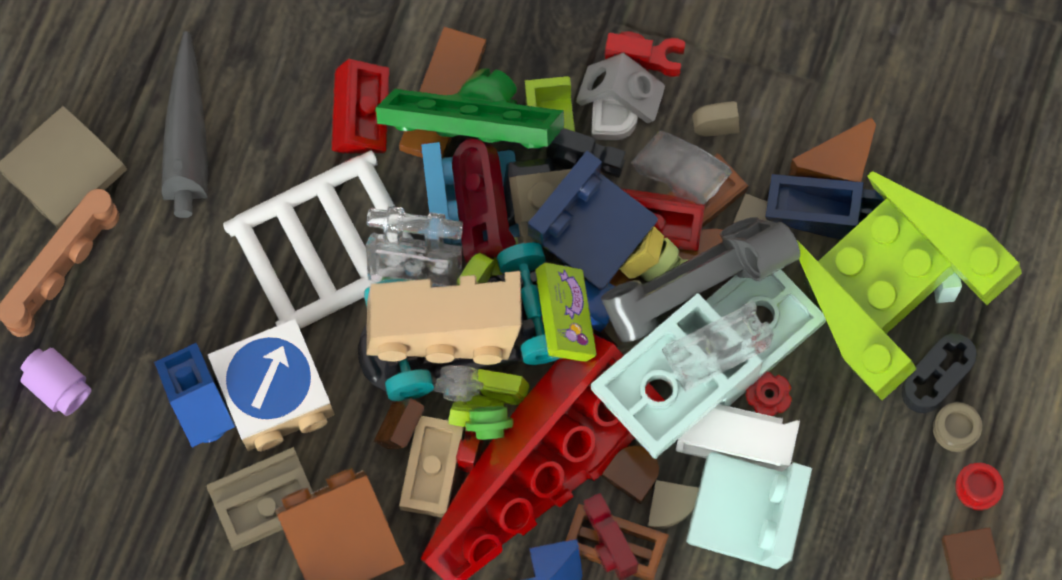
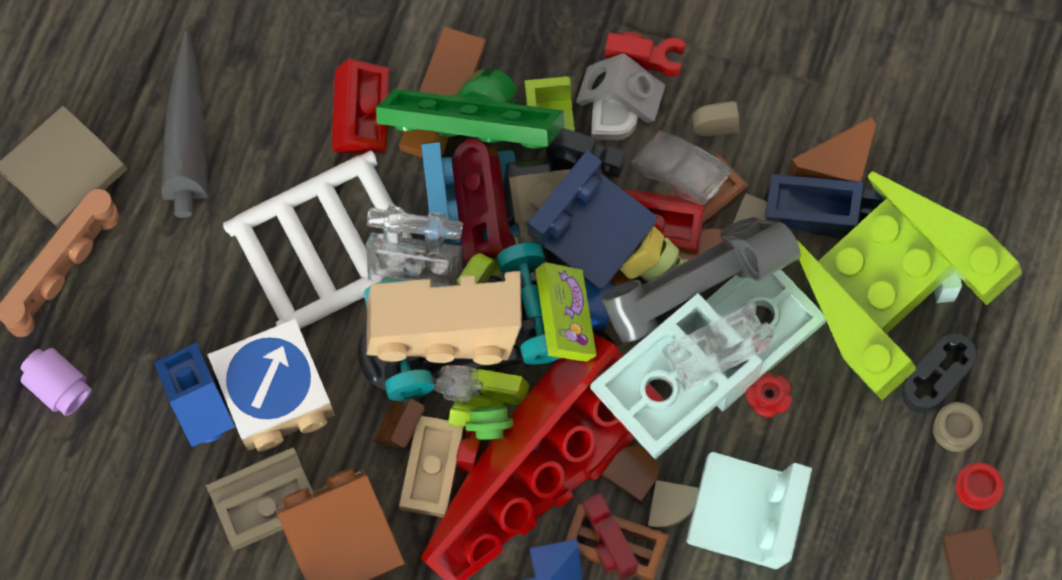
(742, 436): white window -> none

